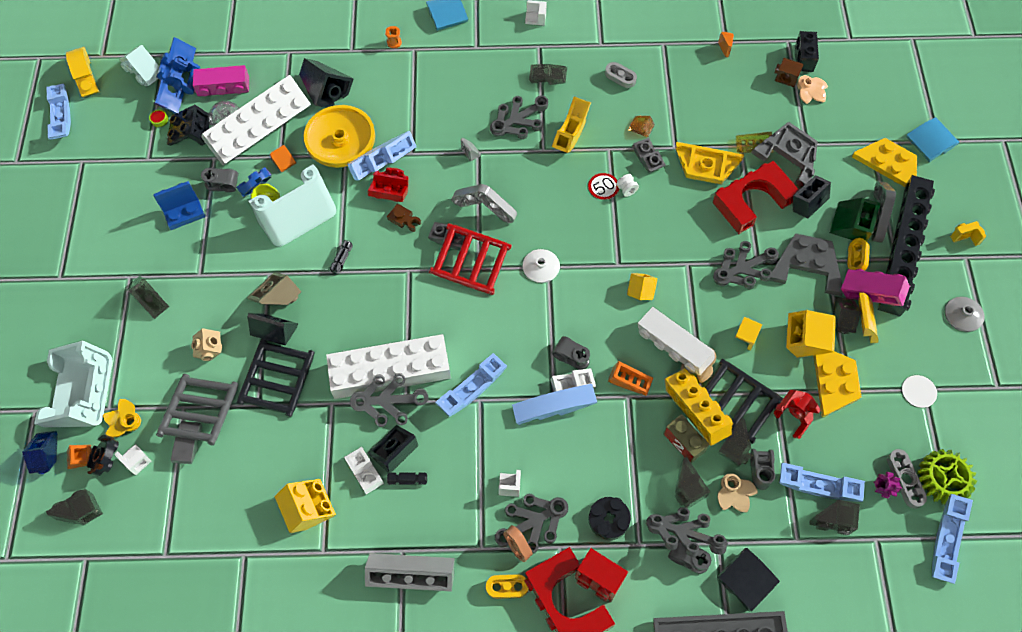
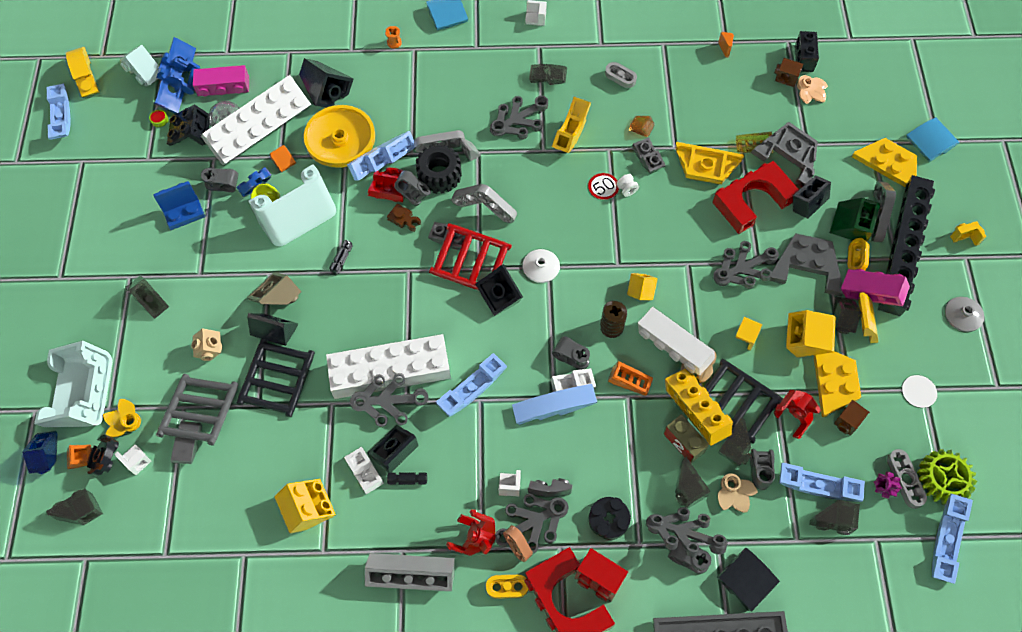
(412, 188): none -> dark grey piece
(434, 157): none -> black tyre
(451, 139): none -> light grey beam
(479, 536): none -> red piece
(499, 290): none -> black slope
(558, 488): none -> flat silver slope
(613, 319): none -> dark brown piece
(851, 418): none -> reddish brown brick

